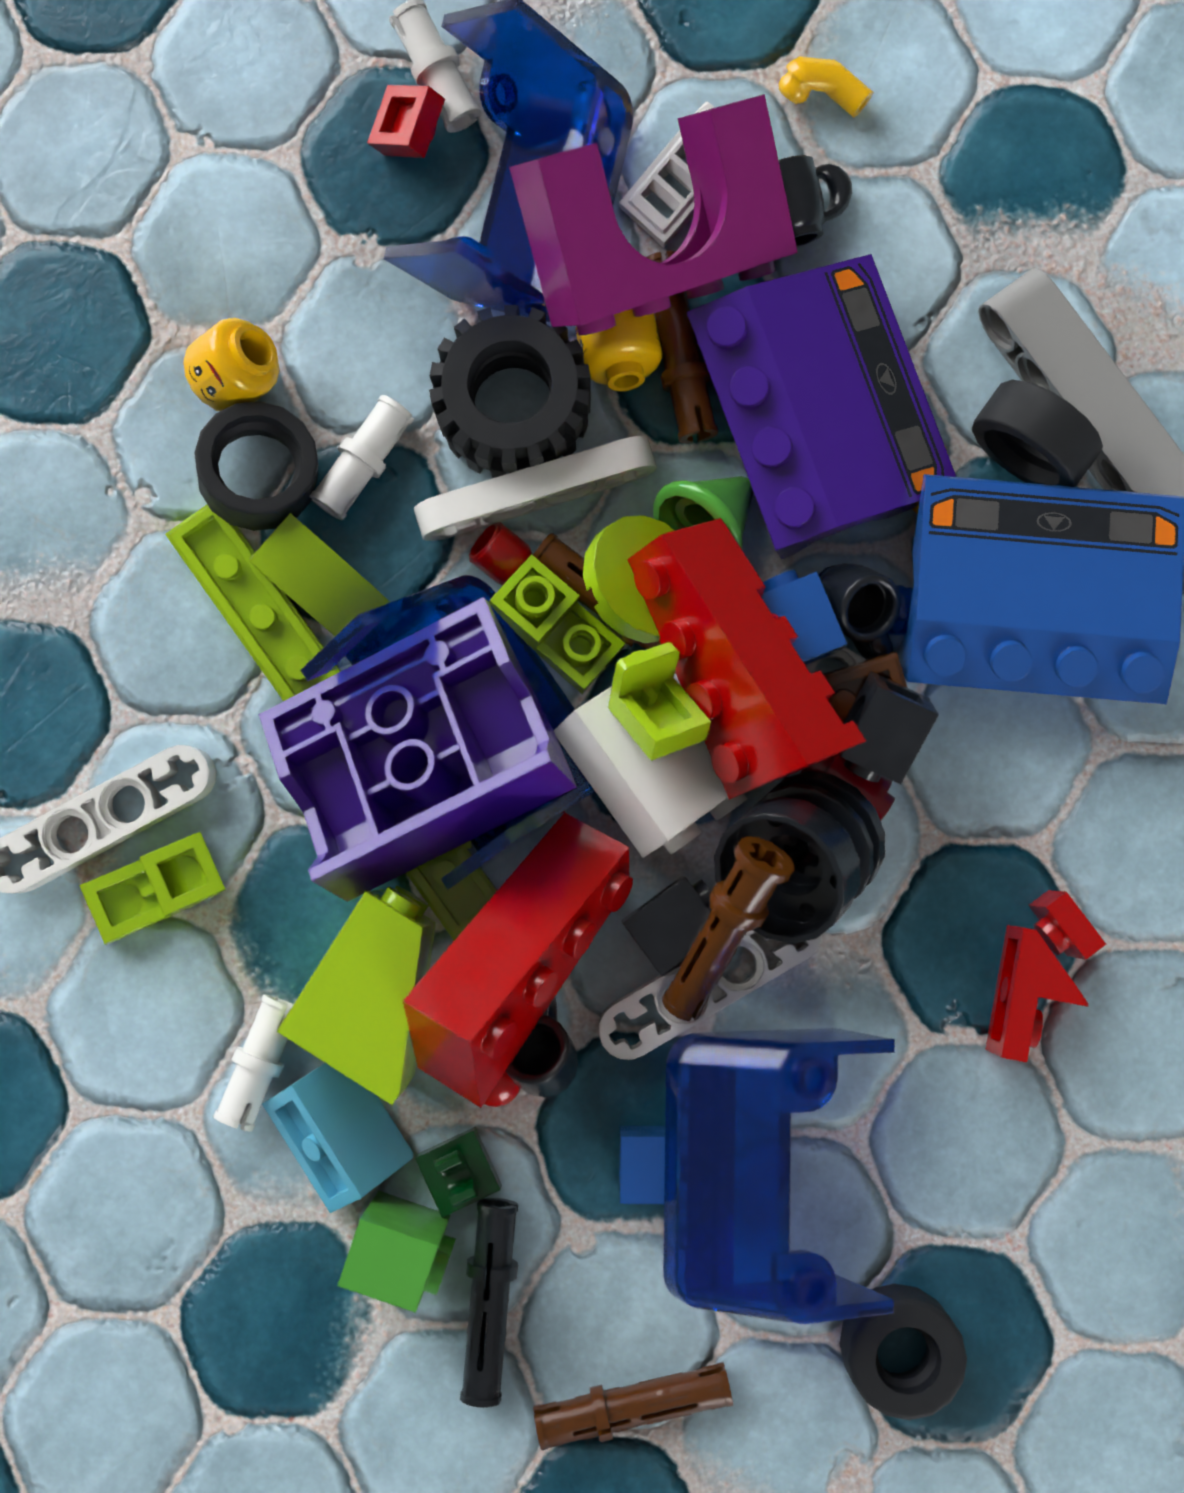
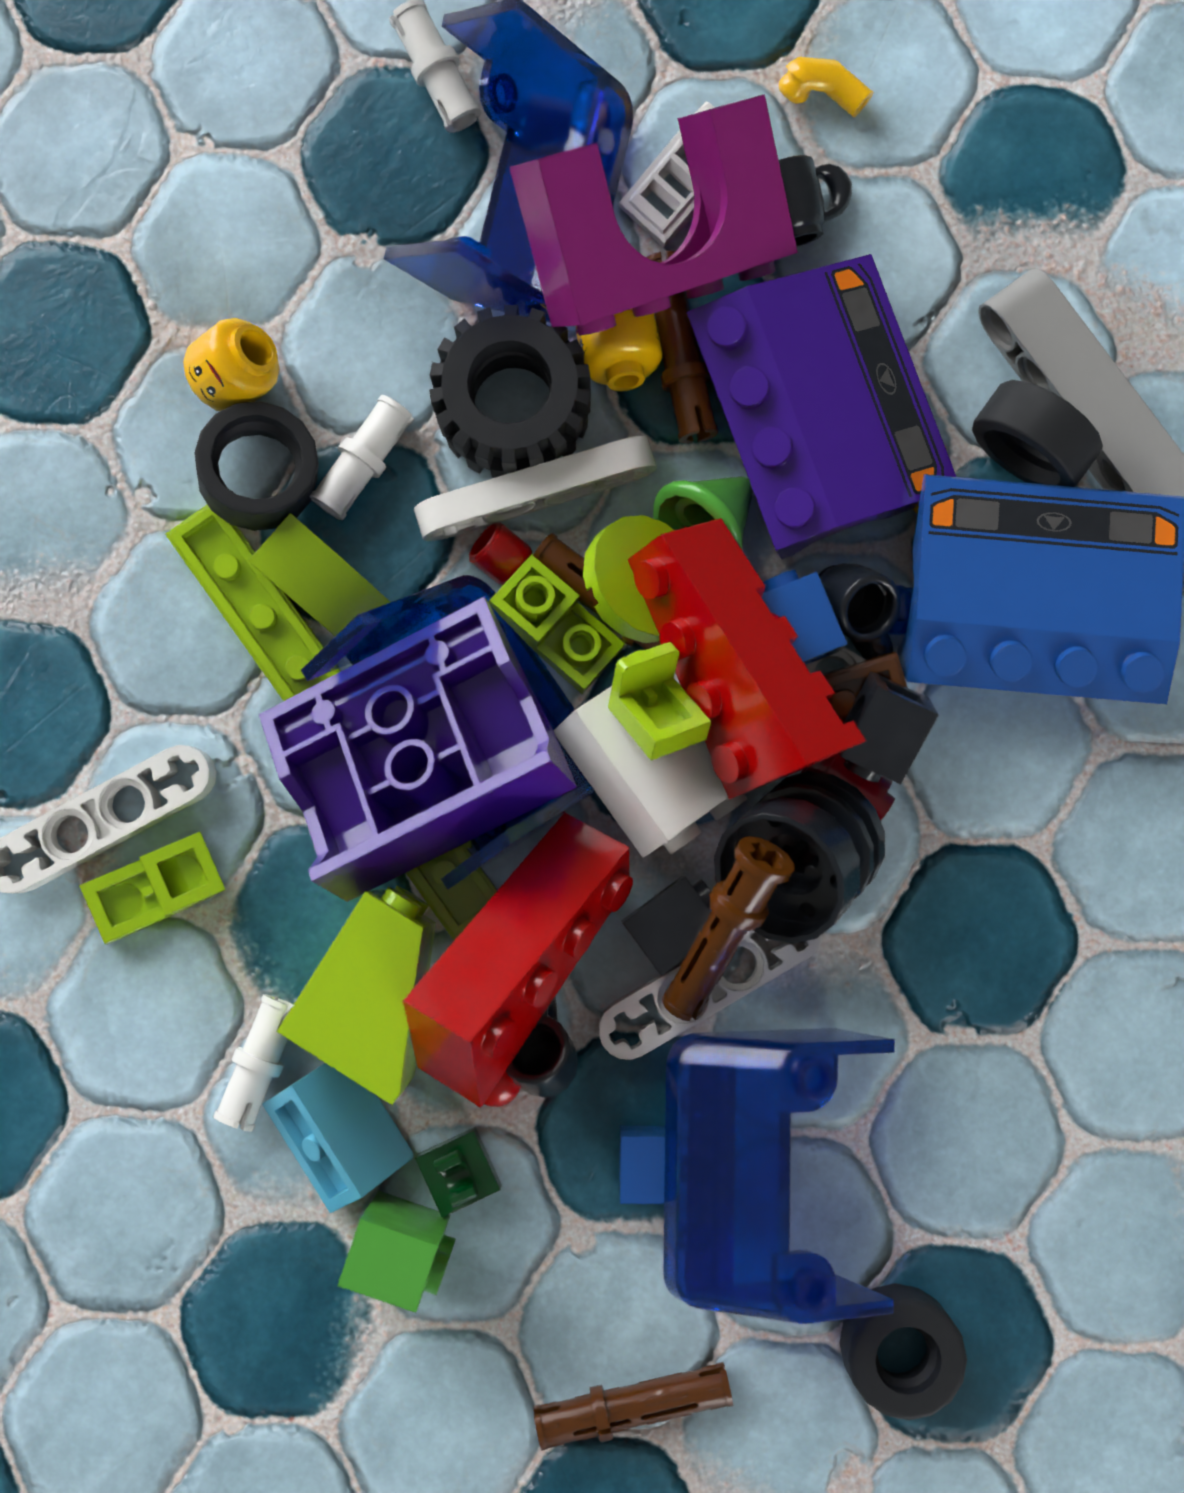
(406, 121): red plate -> none
(491, 1277): black pin -> none
(1025, 973): red slope -> none
(1065, 926): red plate -> none

